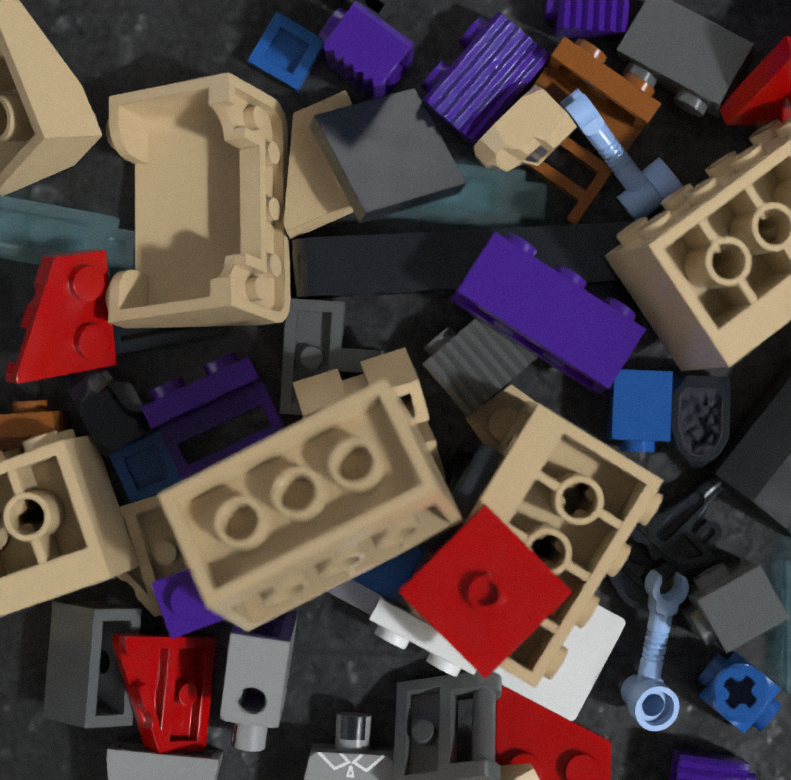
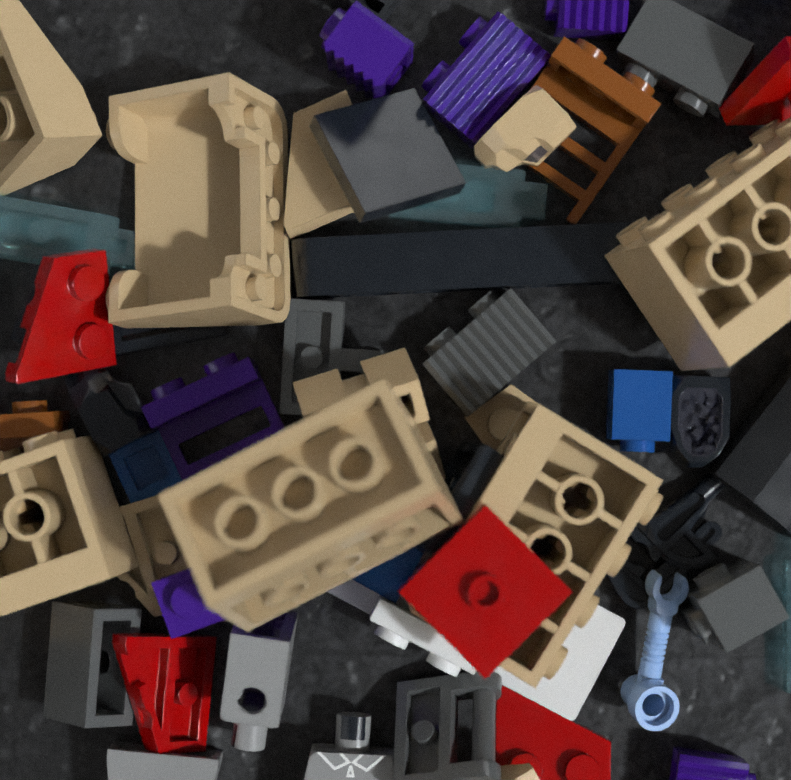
(286, 52): blue tile -> none
(549, 312): dark purple brick -> none
(643, 188): light blue brick -> none
(739, 692): blue connector -> none

